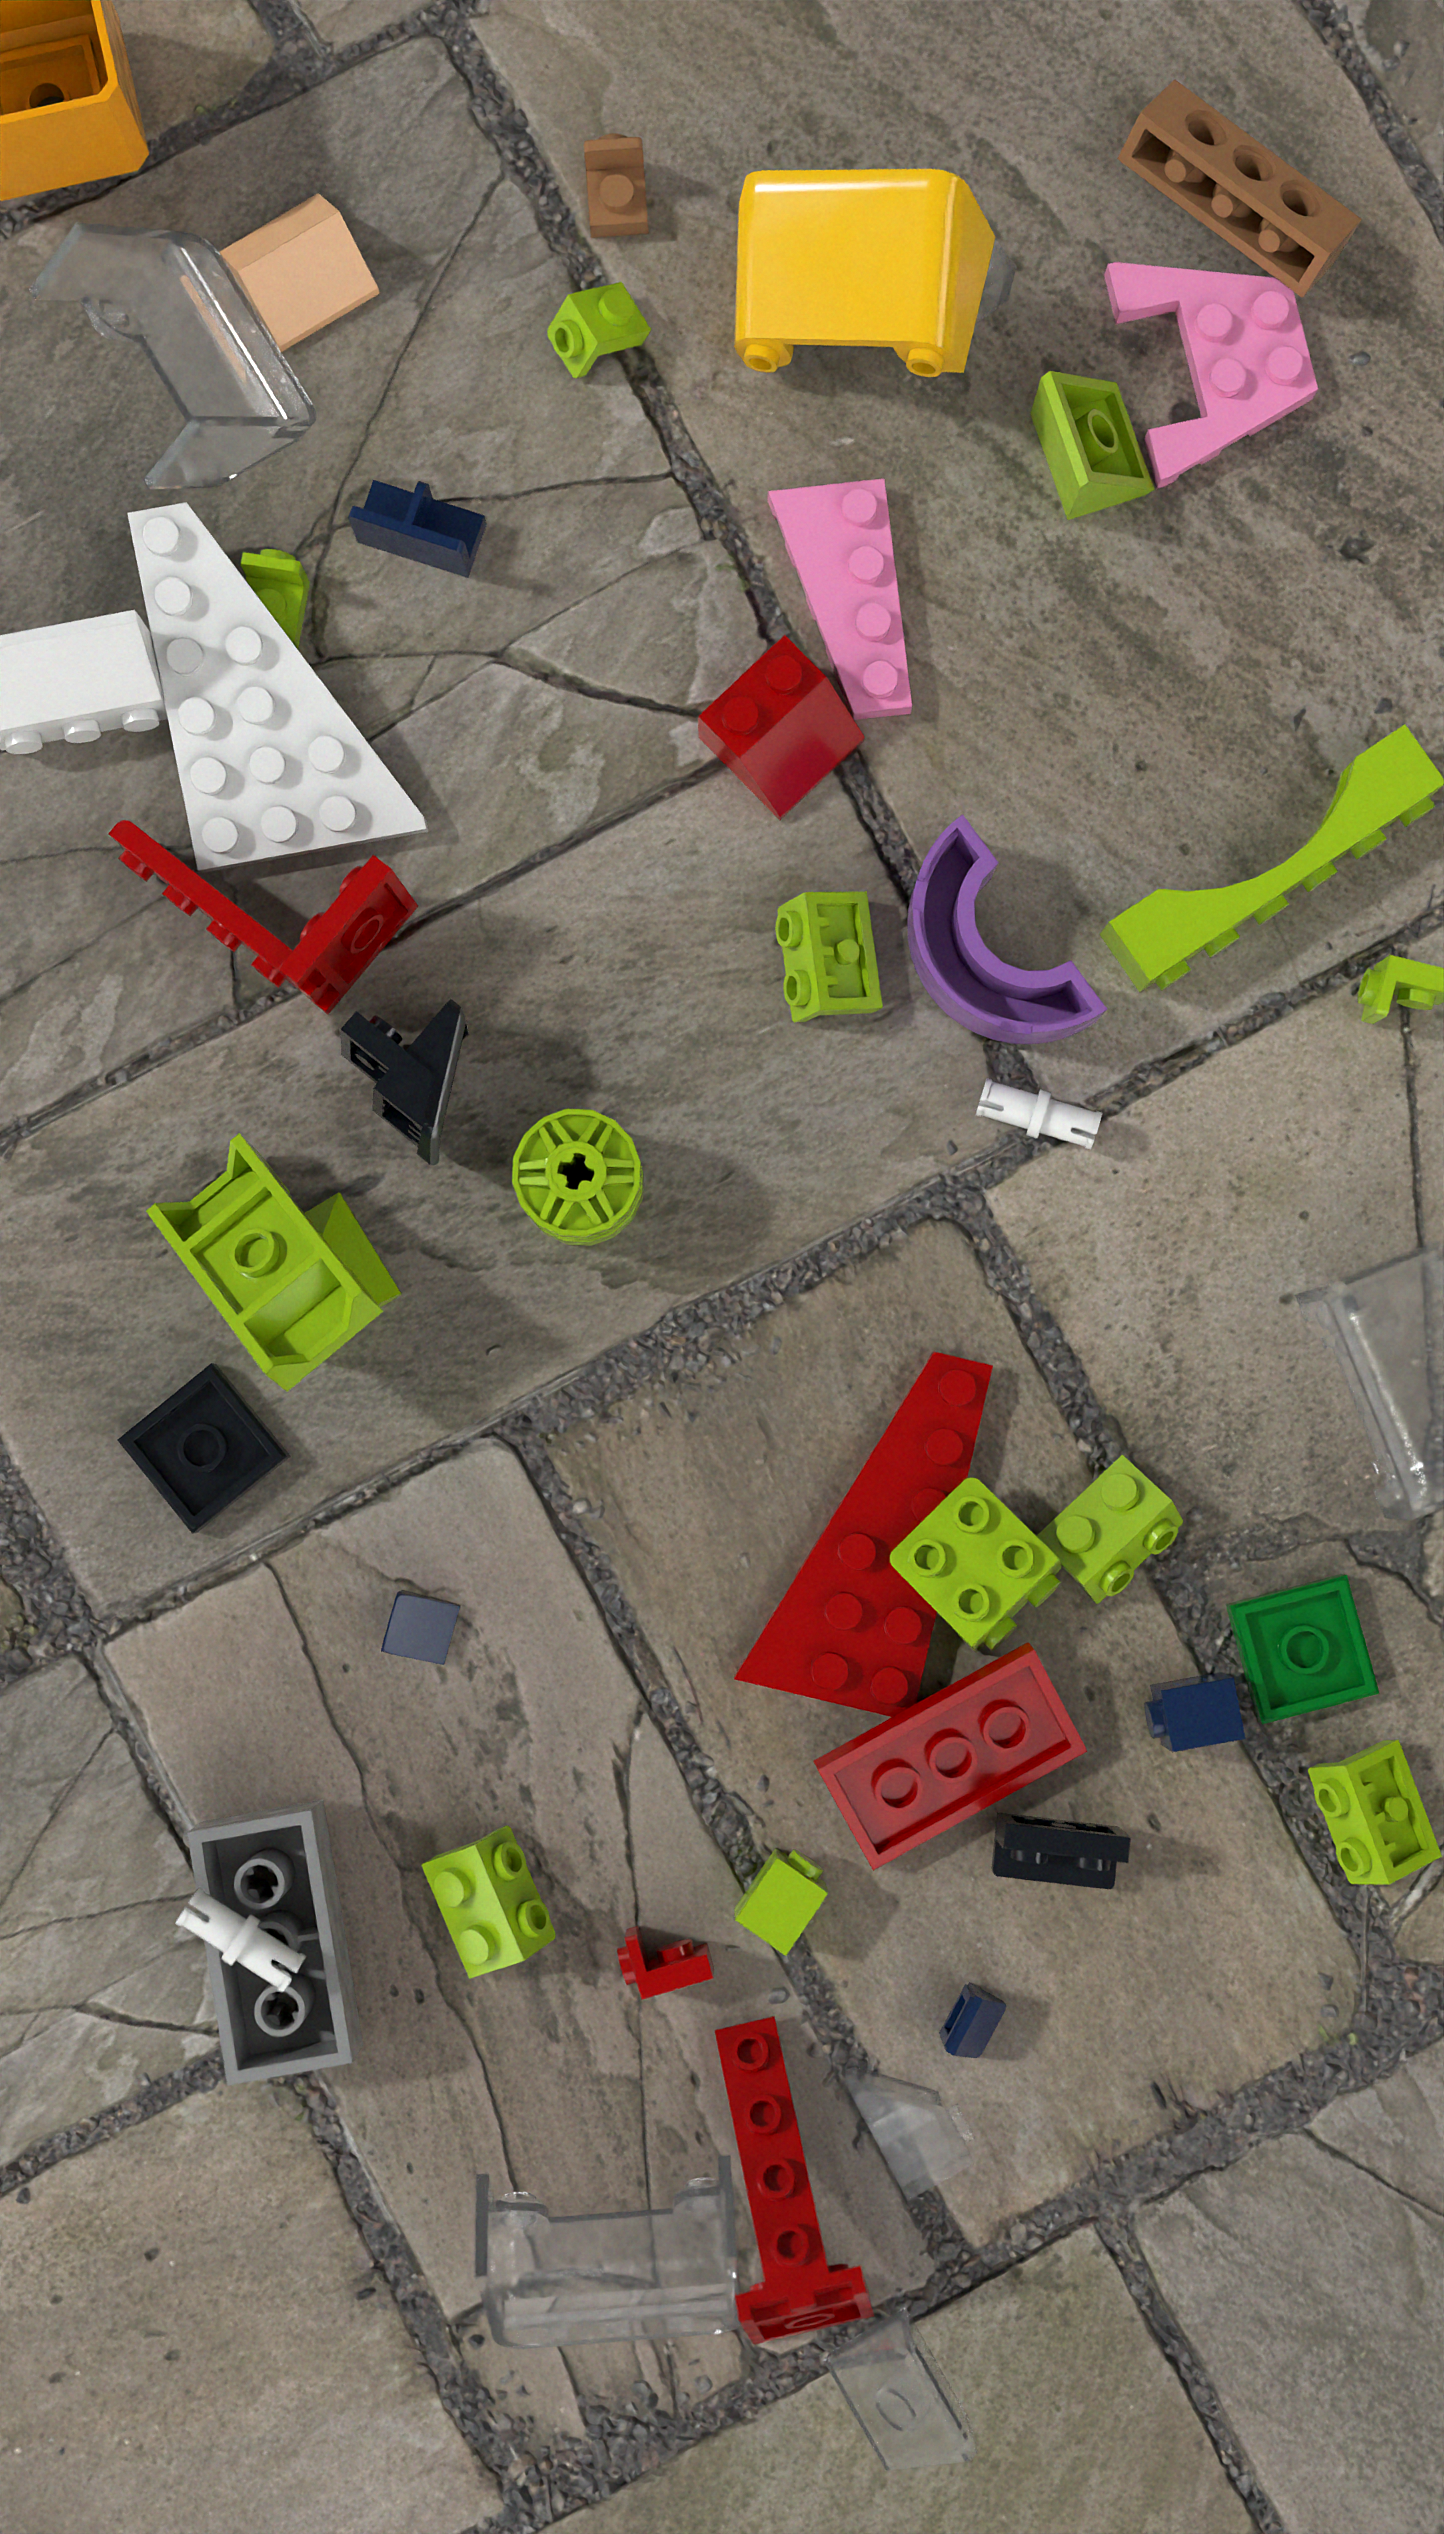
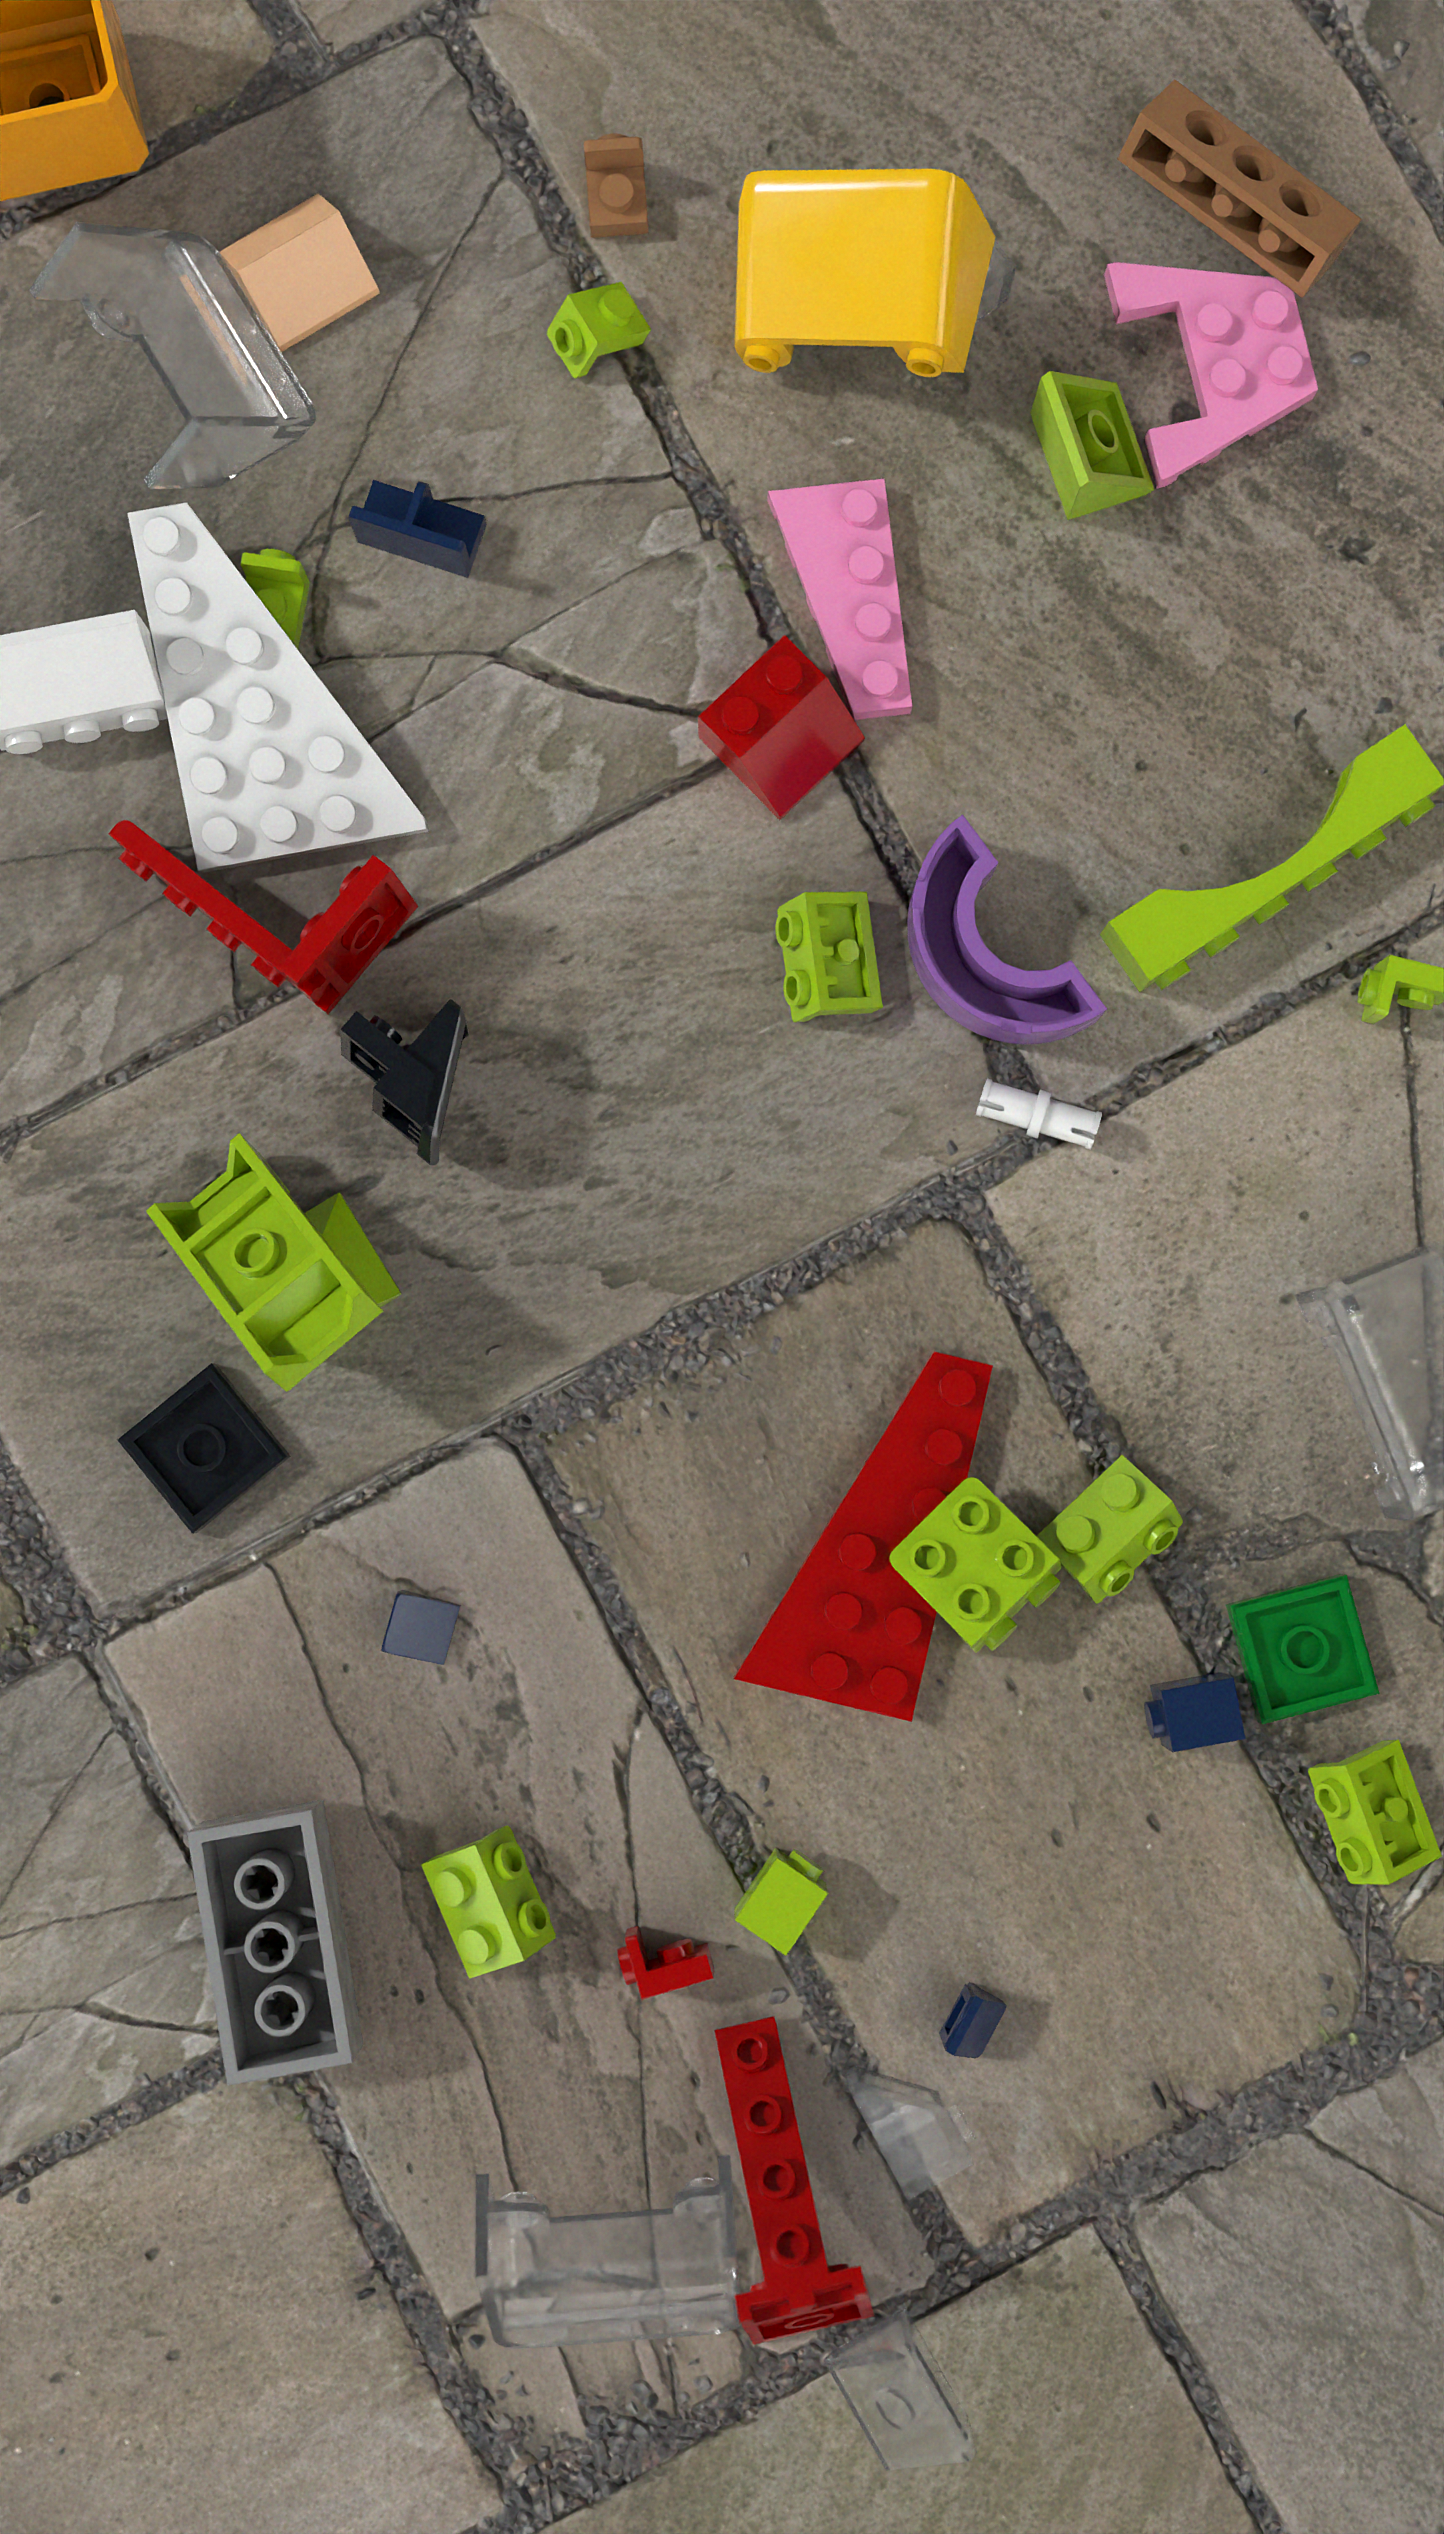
(240, 1939): white pin -> none
(599, 1206): lime wheel -> none
(950, 1755): red plate -> none
(1058, 1850): black bracket -> none

